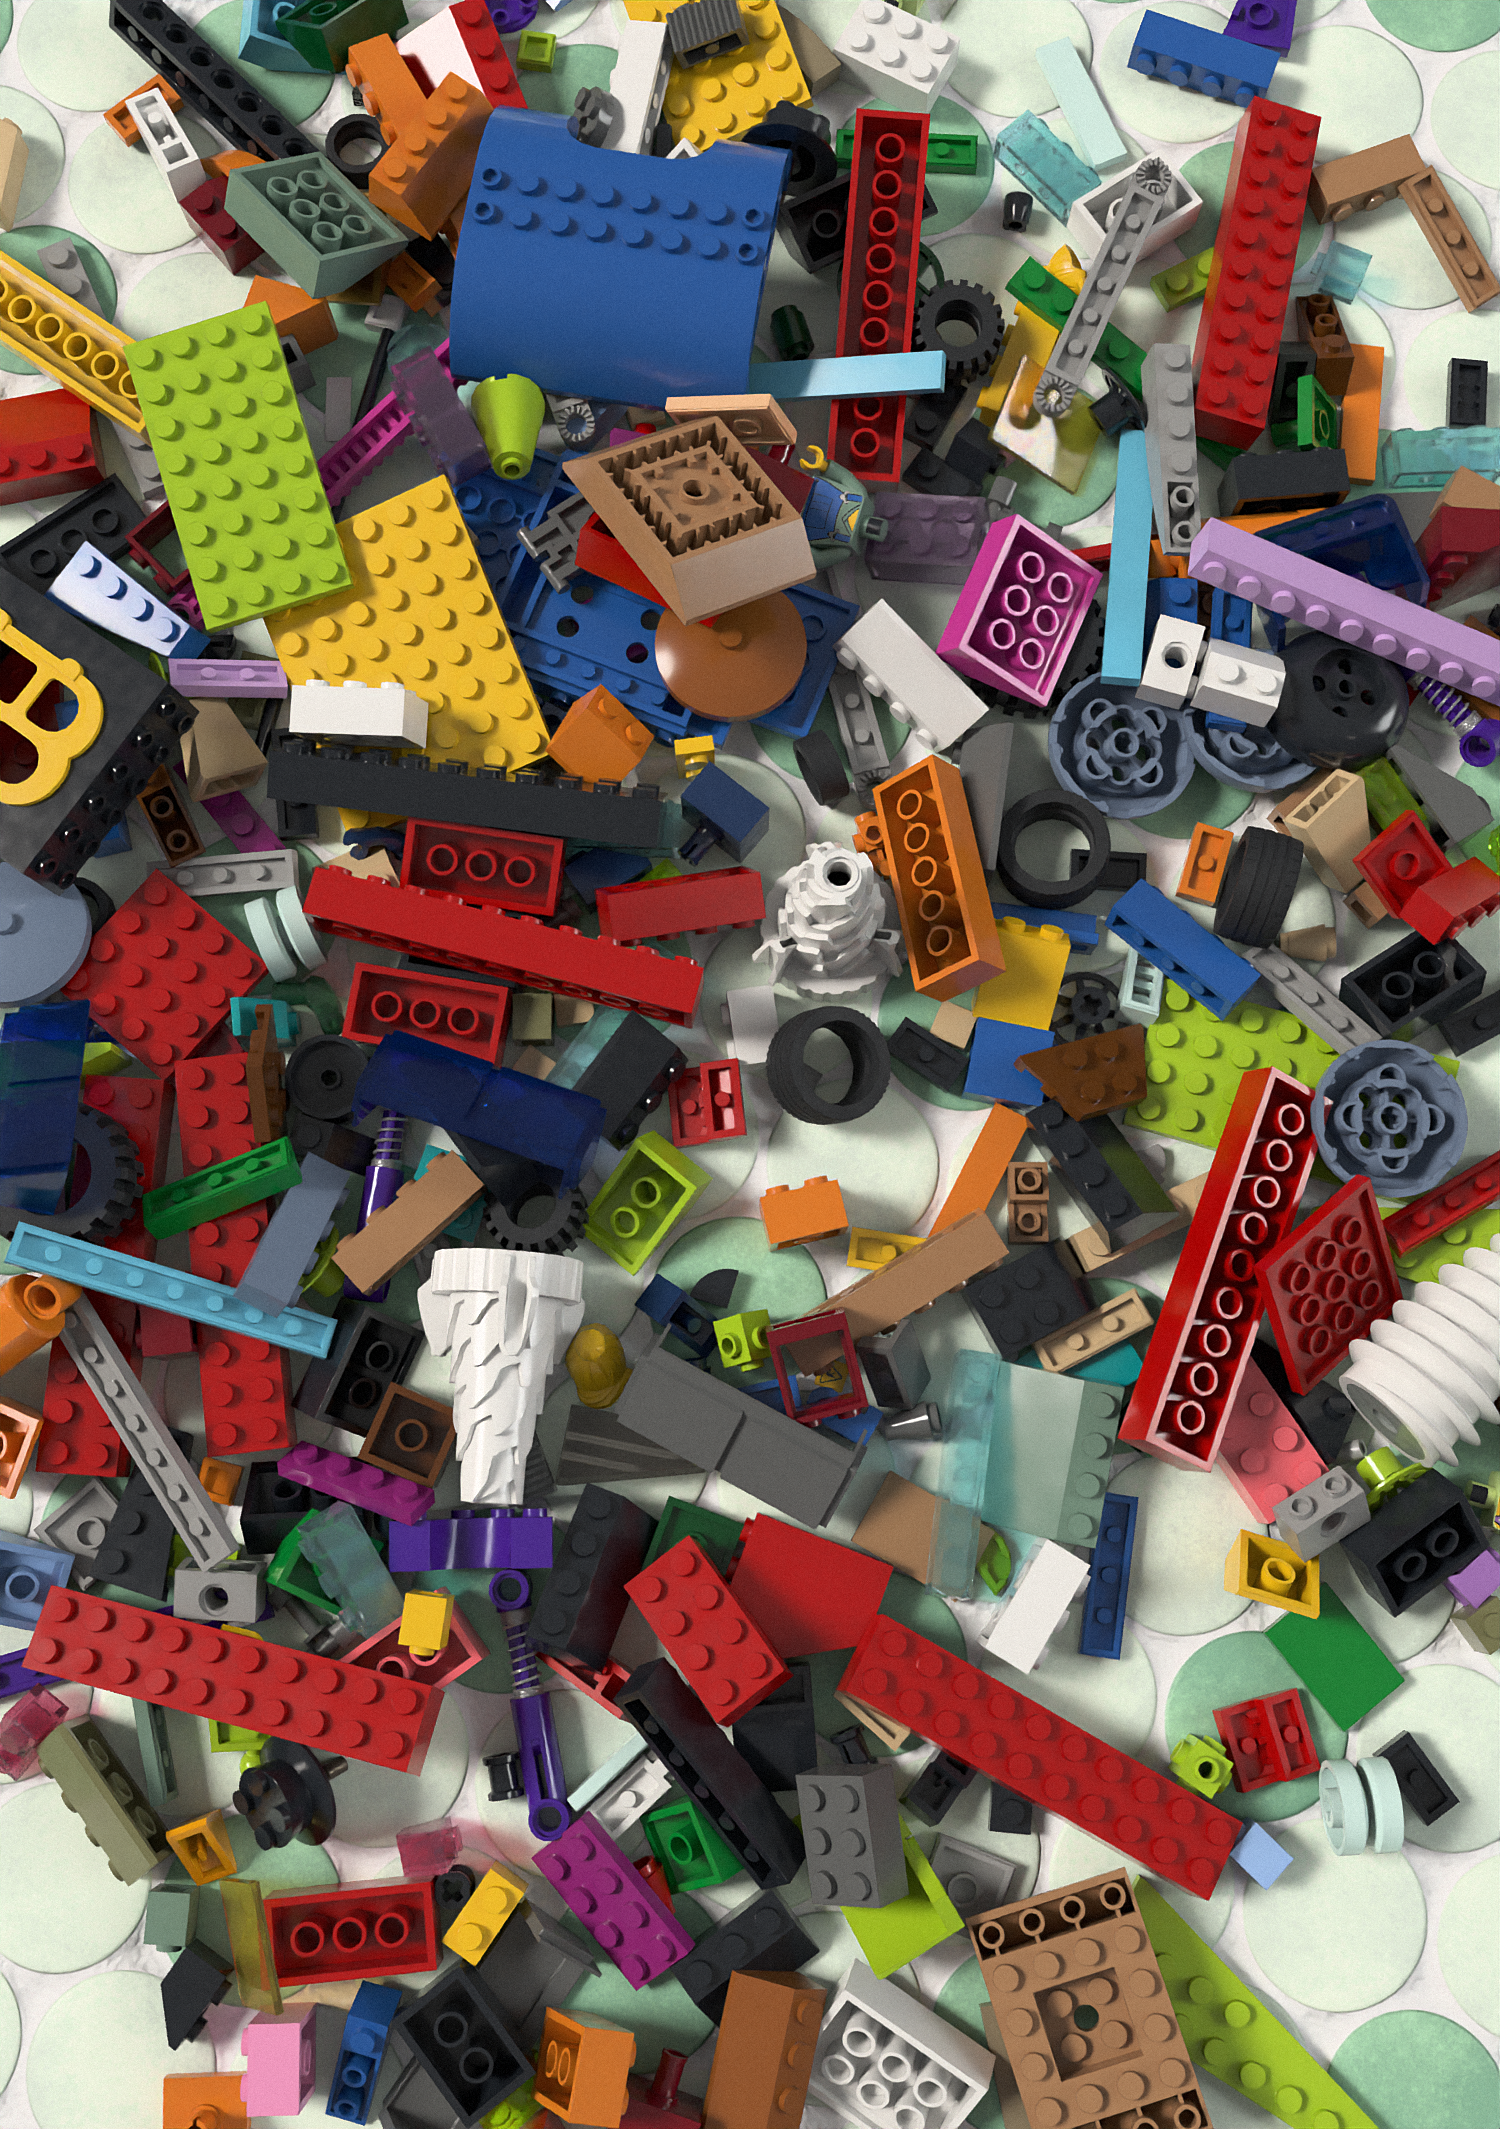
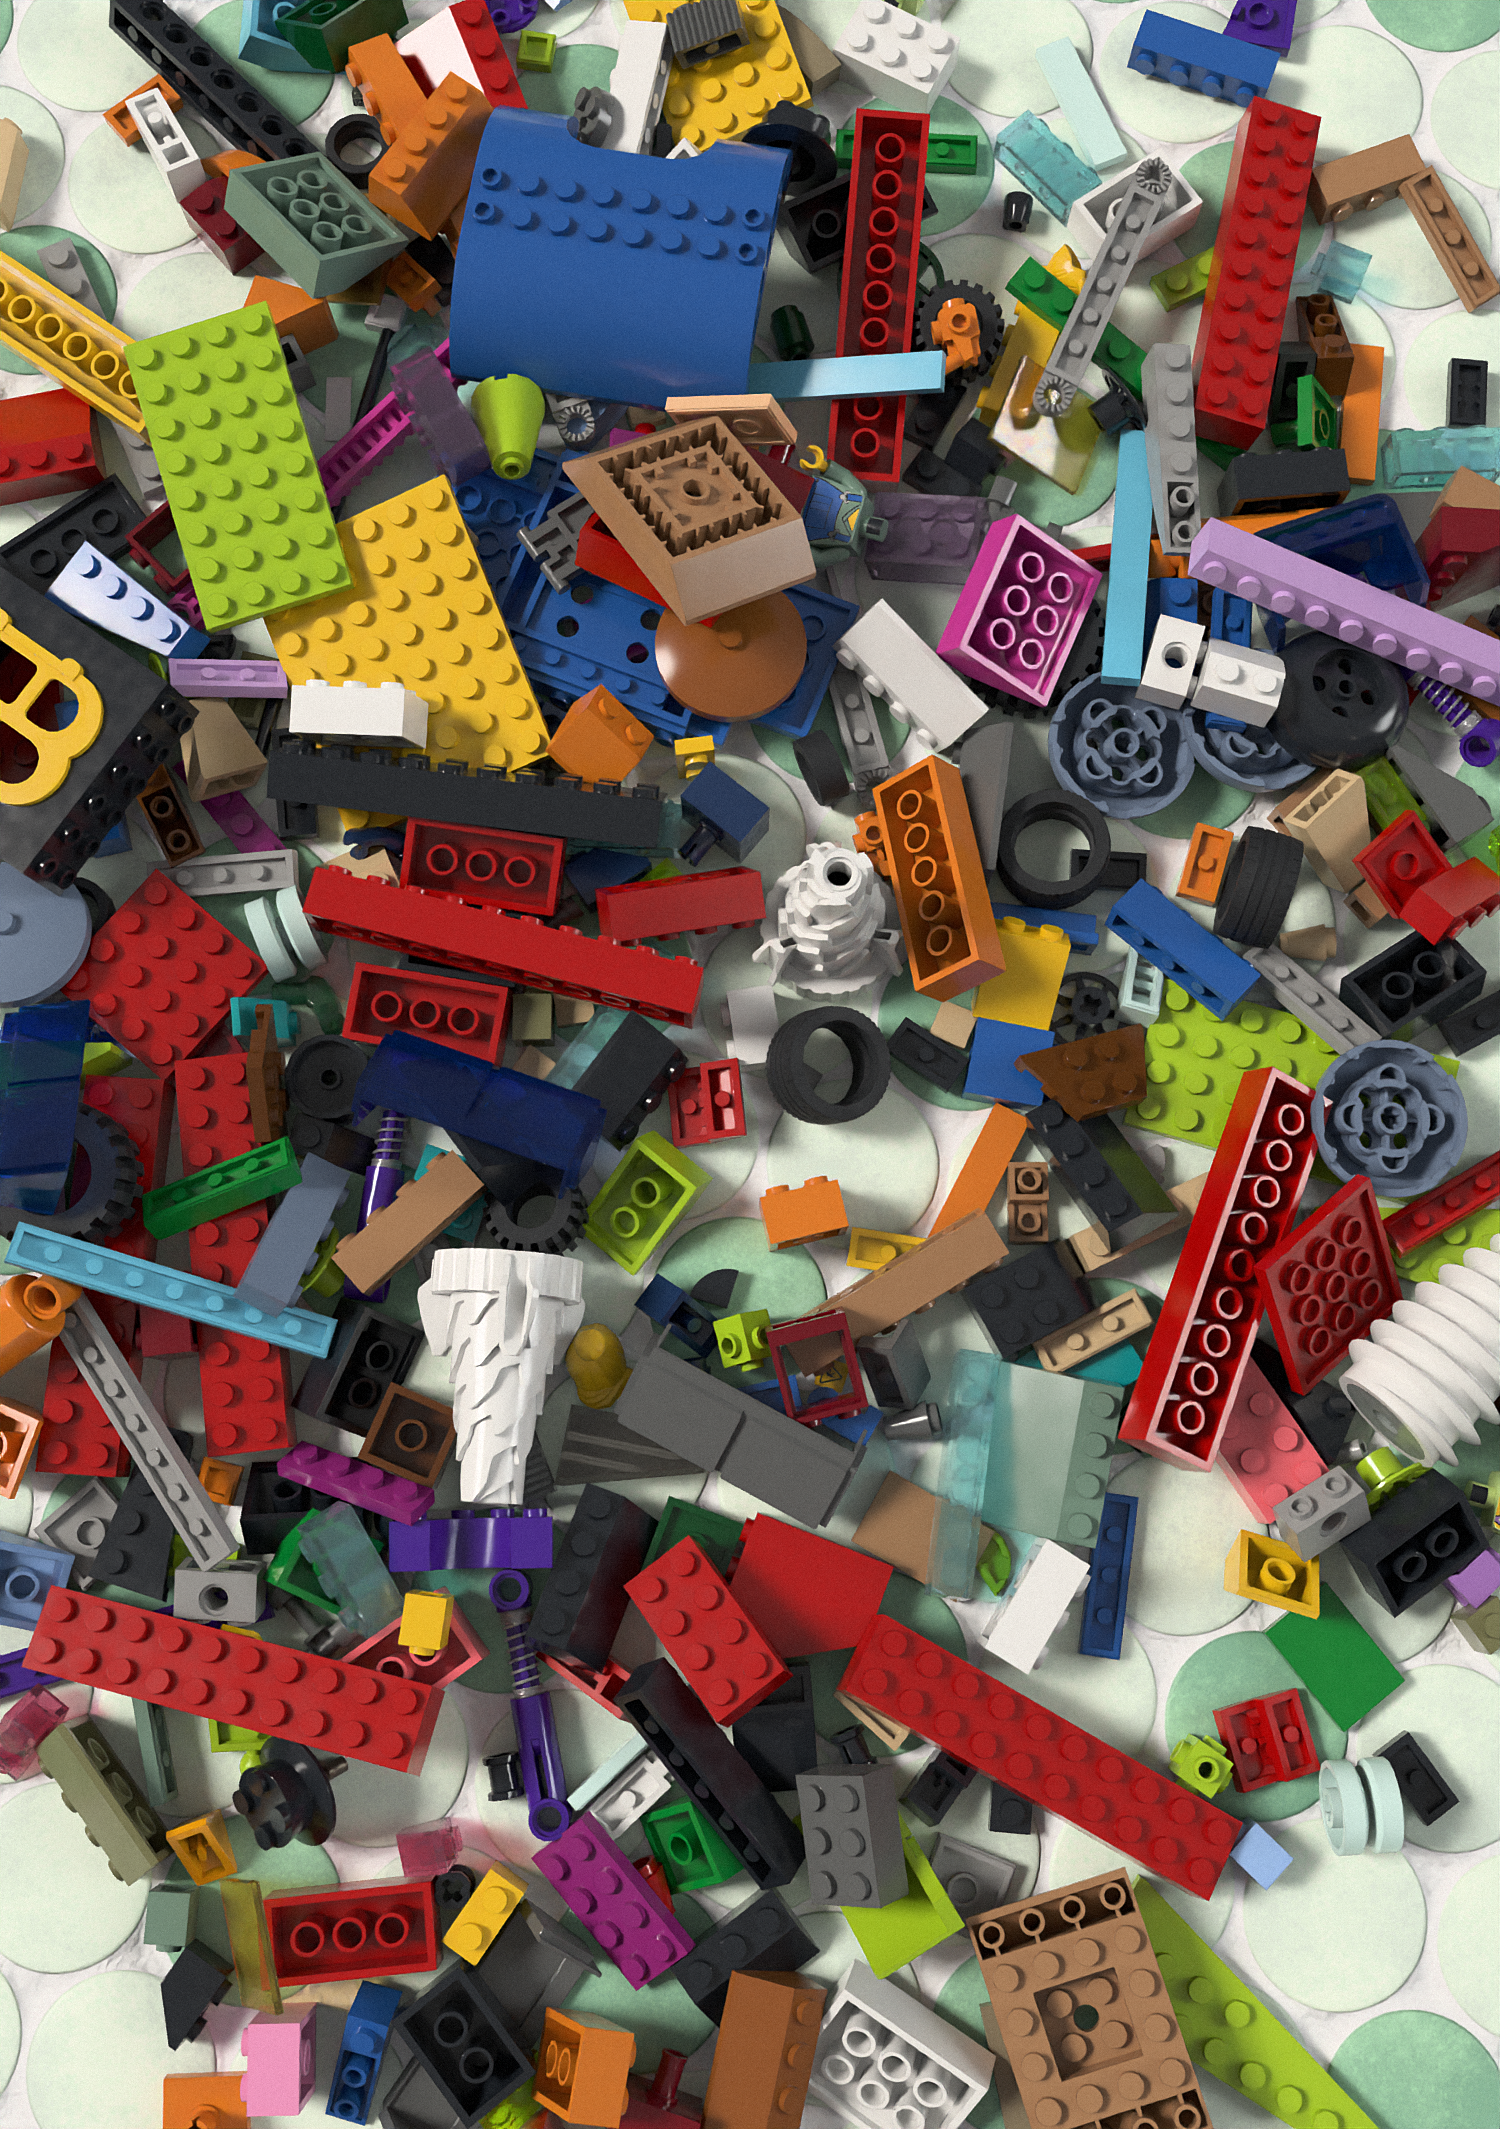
(958, 332): none -> orange piece

